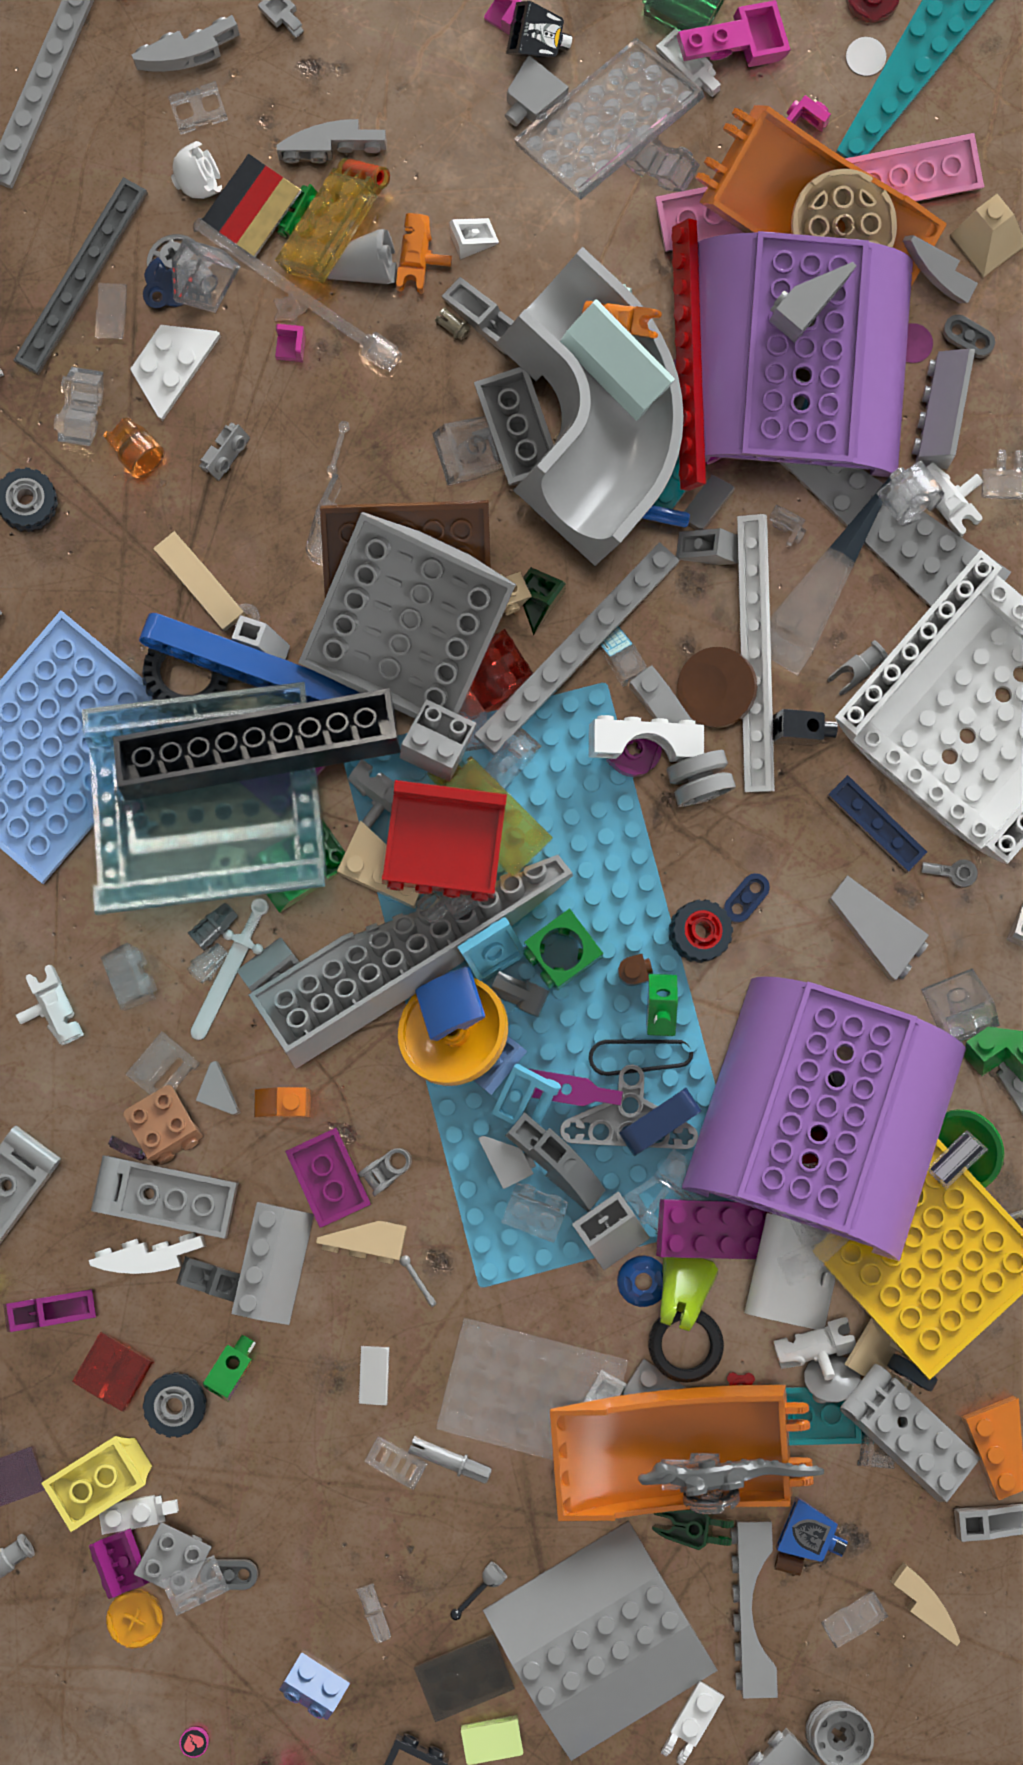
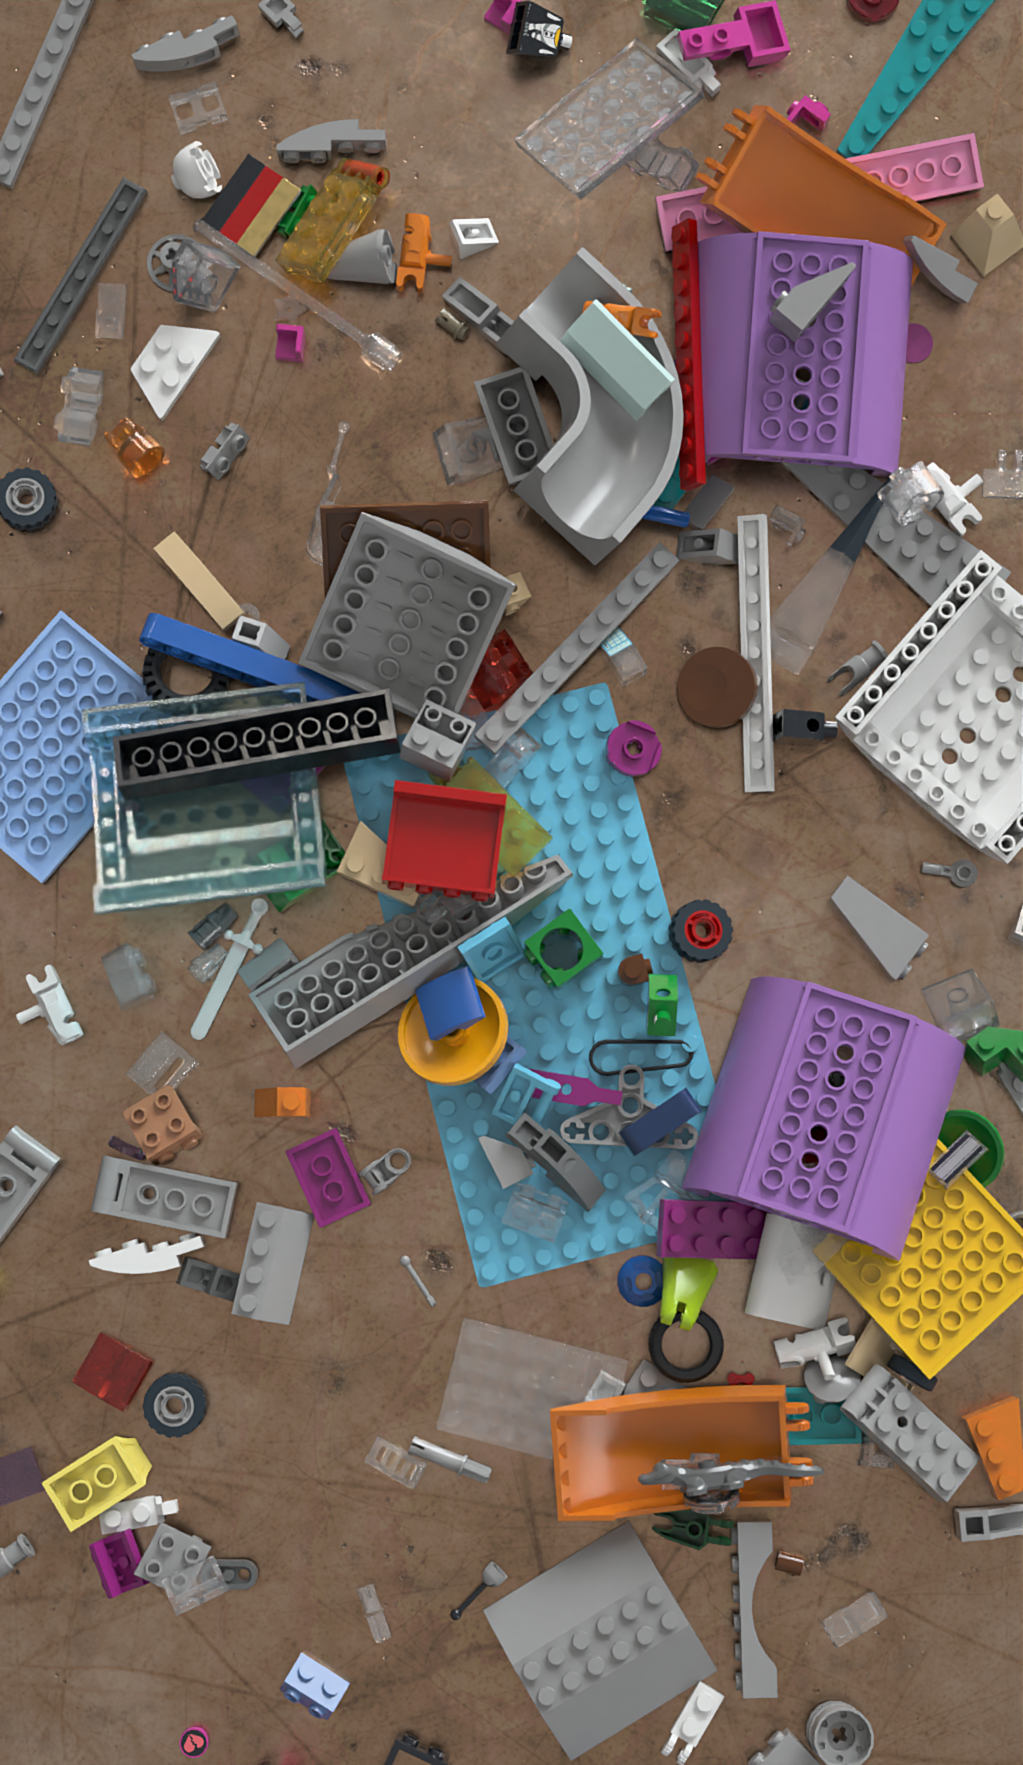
(49, 1310): magenta slope -> none
(134, 1618): light orange tile -> none
(158, 280): dark blue plate -> none
(216, 1091): light grey slope -> none
(223, 1380): green torso -> none
(374, 1375): white slope -> none
(375, 1238): tan slope -> none
(377, 788): light grey piece -> none
(464, 1677): clear smoke plate -> none
(492, 1740): yellowish green panel -> none
(524, 995): dark grey piece -> none
(533, 92): light grey torso -> none
(545, 595): dark green slope -> none
(610, 1230): light grey slope -> none
(657, 696): light grey slope -> none
(678, 740): white arch -> none
(701, 778): light grey wheel -> none
(745, 898): dark blue plate -> none
(809, 1533): blue torso -> none
(848, 197): tan brick -> none
(866, 56): white sticker -> none
(877, 823): dark blue plate -> none
(925, 1602): tan slope -> none
(944, 407): light grey slope -> none
(970, 334): dark grey plate -> none

